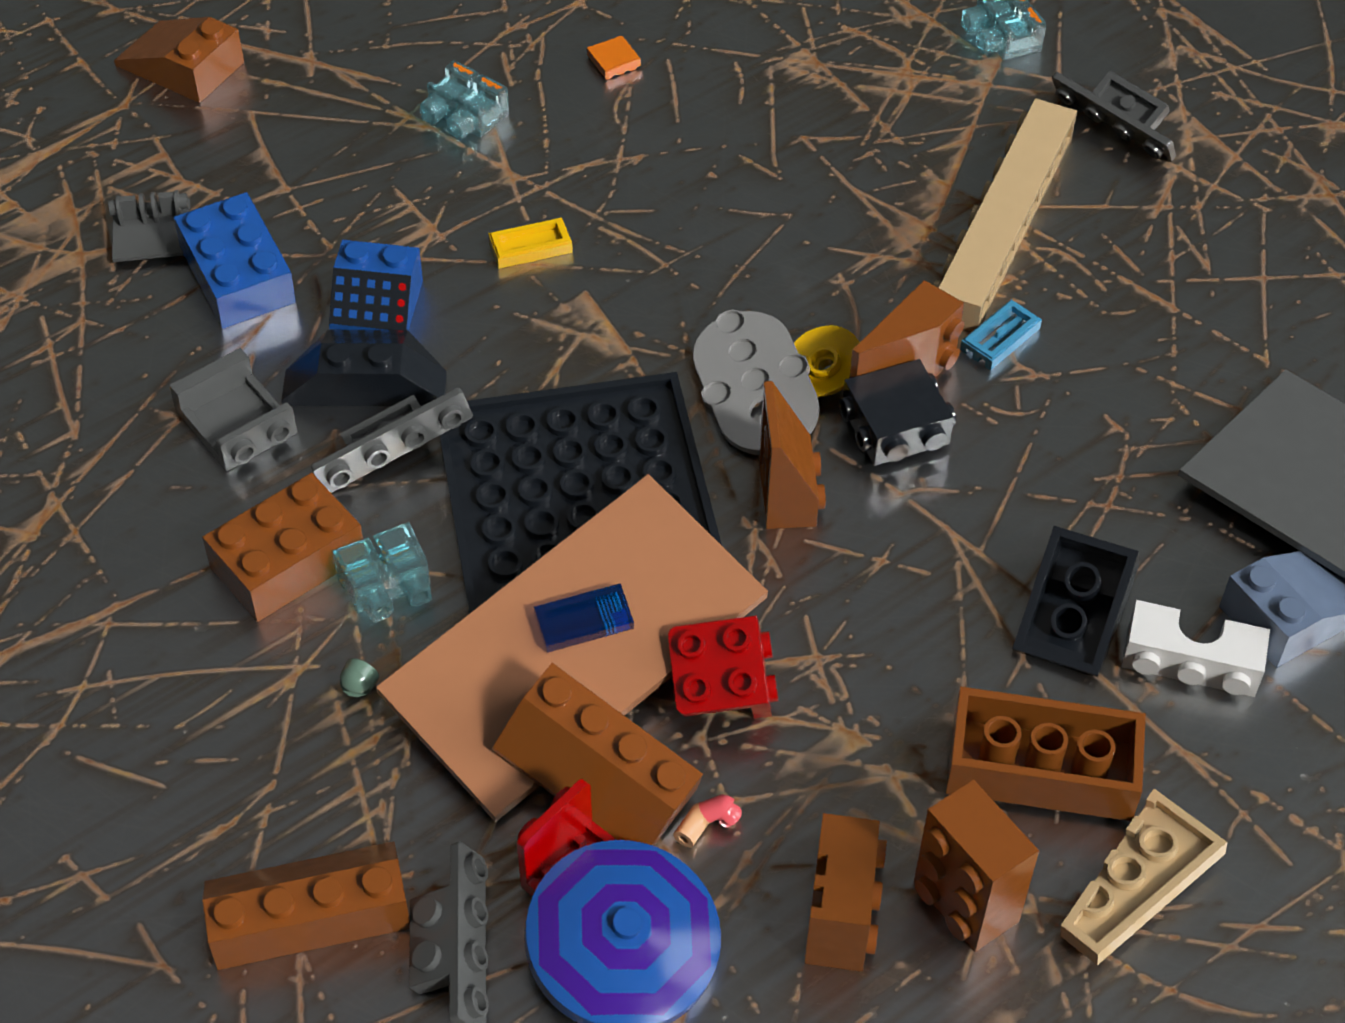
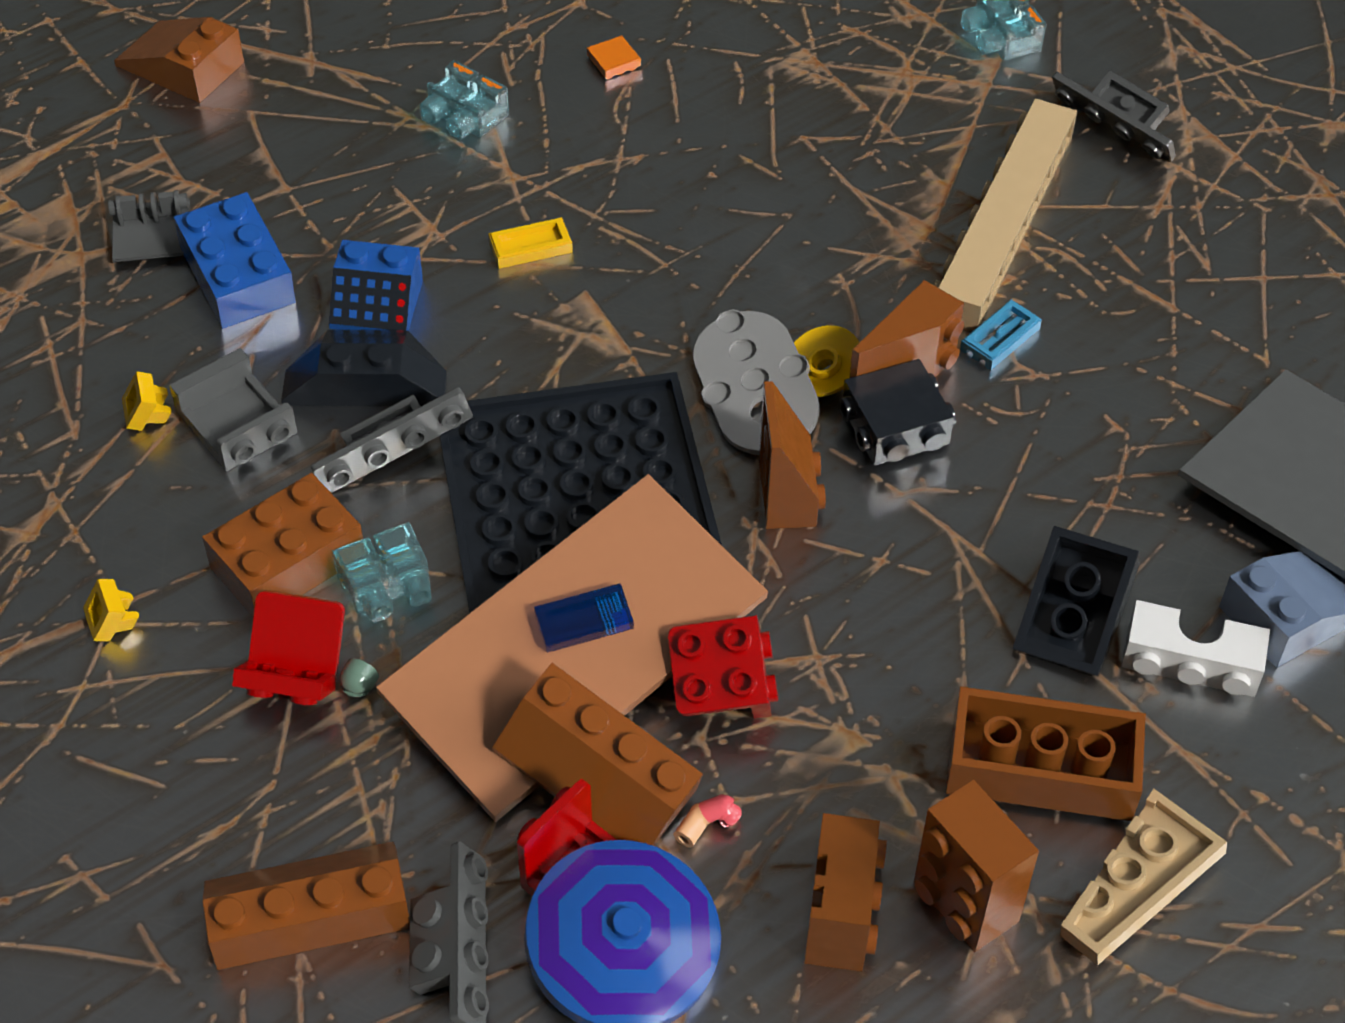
(107, 612): none -> yellow tile
(144, 402): none -> yellow tile
(292, 648): none -> red bracket

